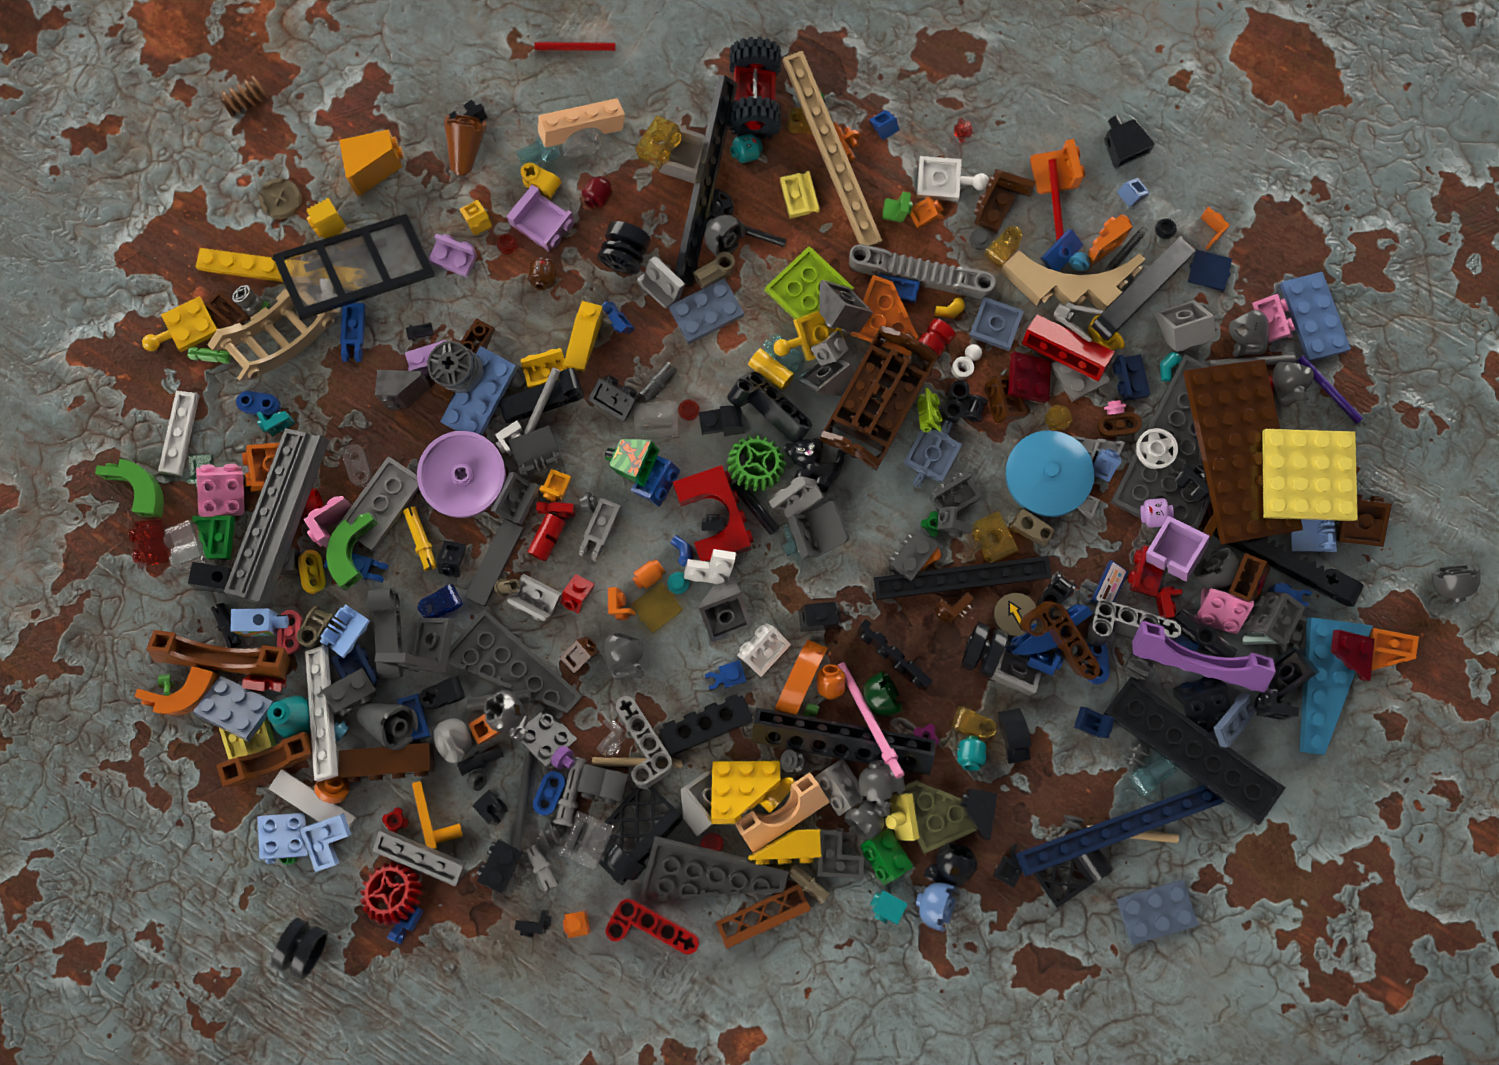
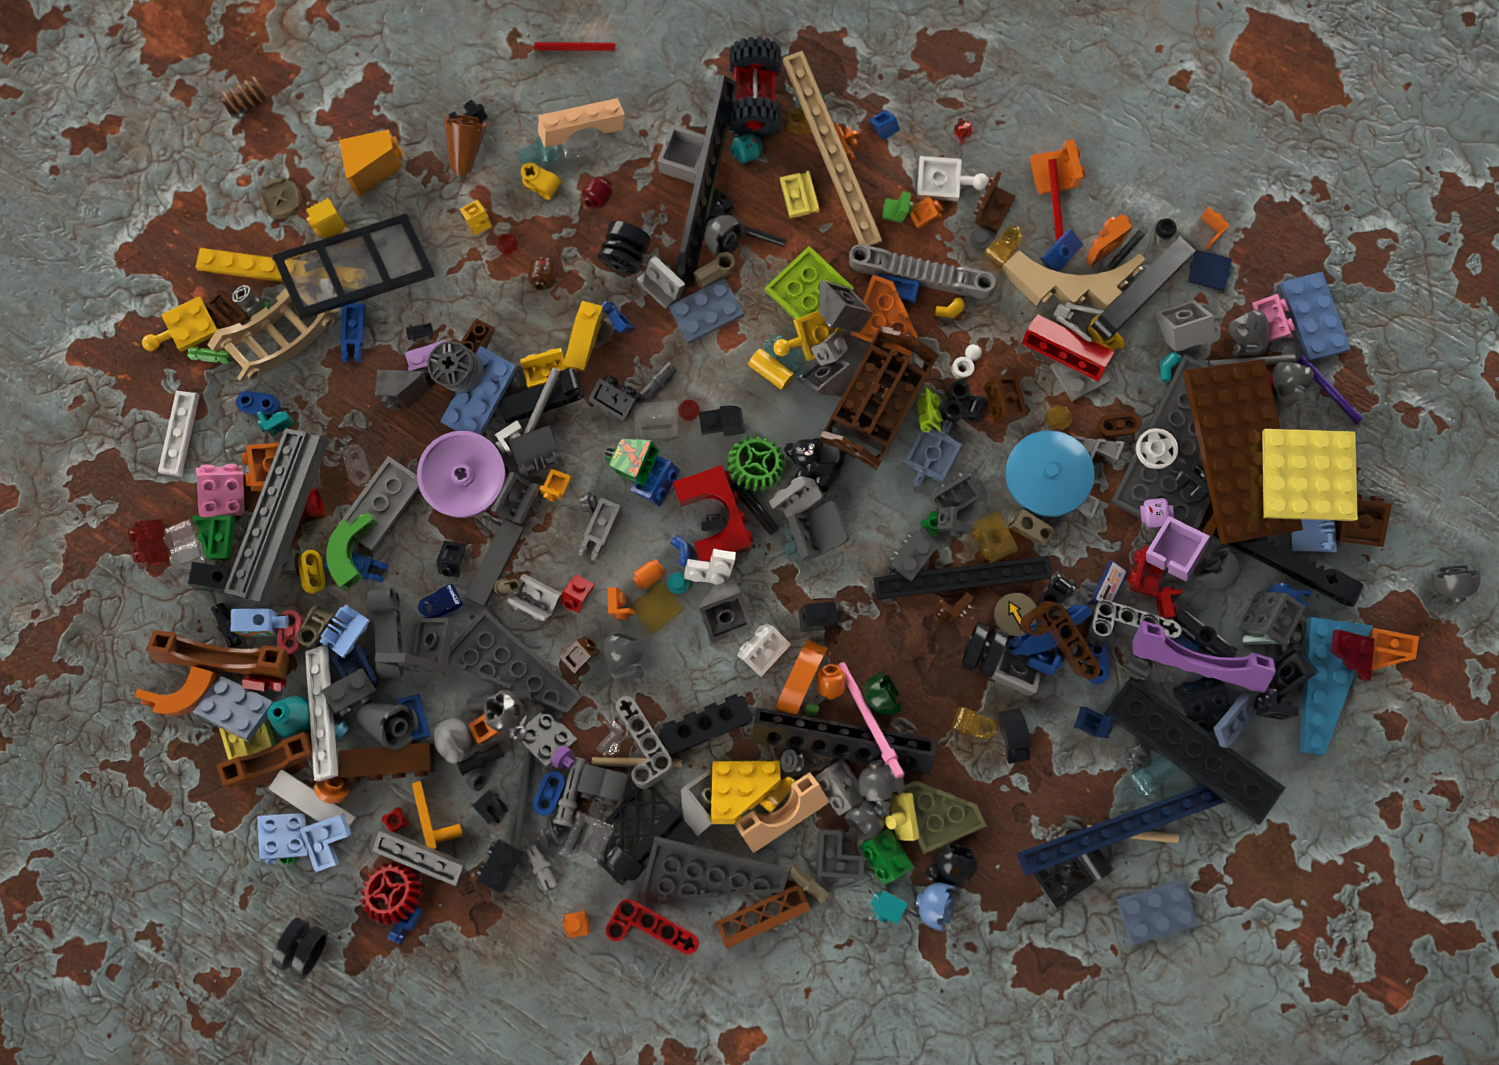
(147, 491): bright green arch -> none
(165, 682): bright green hand -> none
(197, 461): clear green bracket -> none
(324, 517): bright pink bracket -> none
(423, 547): yellow pin -> none
(446, 693): black piece -> none
(453, 255): lavender bracket -> none
(528, 928): black bracket -> none
(540, 219): lavender panel -> none
(546, 537): red pin -> none
(560, 510): red plate -> none
(659, 131): clear yellow brick -> none
(712, 841): red plate -> none
(730, 675): blue plate -> none
(771, 403): black beam -> none
(794, 844): yellow slope -> none
(878, 640): black wing -> none
(929, 730): magenta plate -> none
(934, 557): orange hand -> none
(938, 336): red wheel -> none
(971, 753): teal head -> none
(980, 810): black slope -> none
(996, 323): sand blue plate -> none
(1008, 868): black plate -> none
(1015, 183): reddish brown tile -> none
(1029, 377): dark red plate -> none
(1080, 261): dark azure plate -> none
(1106, 464): medium blue bracket -> none
(1115, 407): bright pink plate -> none
(1126, 141): black torso -> none
(1131, 377): dark blue bracket -> none
(1133, 192): medium blue slope -> none
(1223, 610): bright pink bracket -> none
(1250, 578): reddish brown torso -> none

